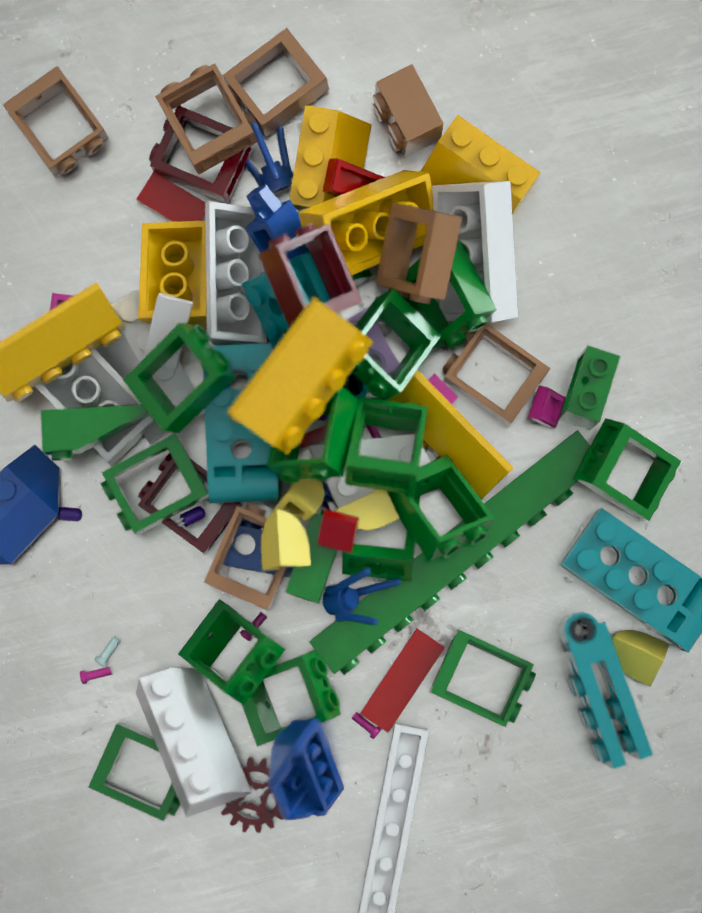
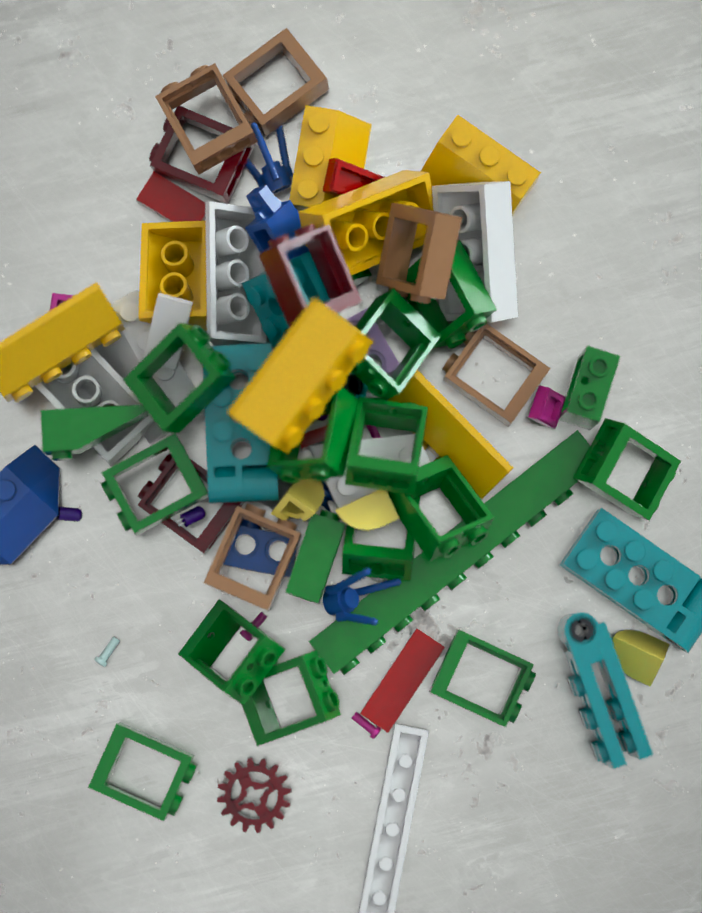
(37, 95): medium nougat window -> none
(85, 676): dark pink piece -> none
(191, 739): white slope -> none
(284, 542): light yellow brick -> none
(303, 771): blue wedge -> none
(338, 531): red tile -> none
(408, 111): medium nougat brick -> none
(443, 388): dark pink tile -> none

